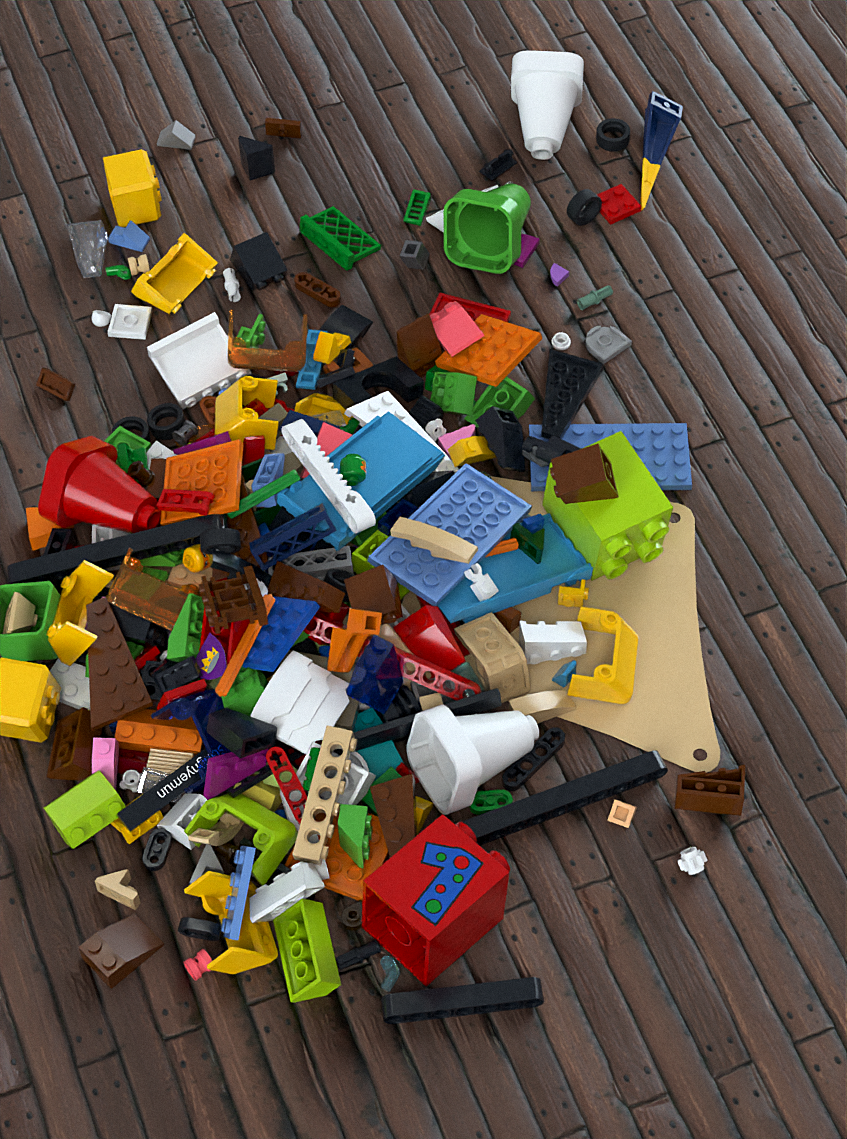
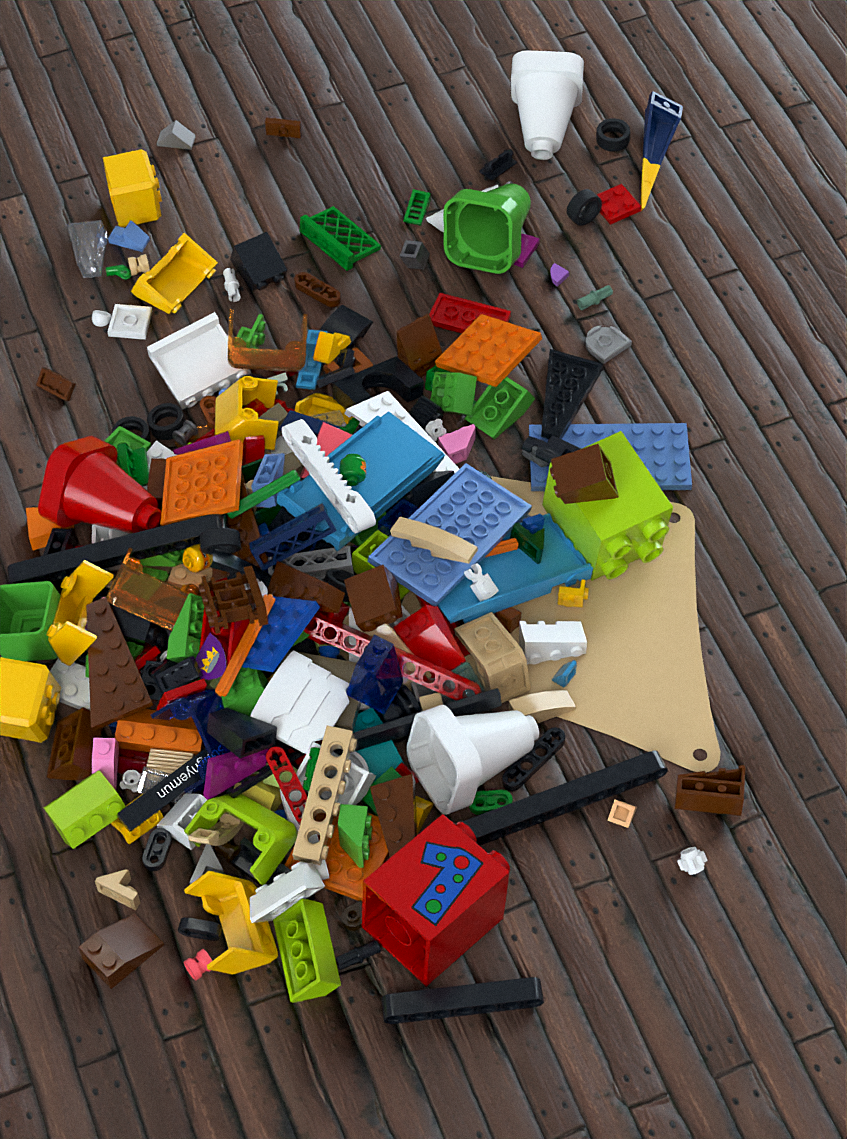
(19, 615): tan slope -> none
(143, 475): dark brown bush -> none
(185, 501): red plate -> none
(236, 901): medium blue plate -> none
(256, 158): black slope -> none
(347, 642): orange arch -> none
(391, 971): clear light blue arm -> none
(455, 328): coral slope -> none
(470, 451): yellow slope -> none
(503, 437): black slope -> none
(561, 341): white plate -> none
(610, 682): yellow windscreen -> none

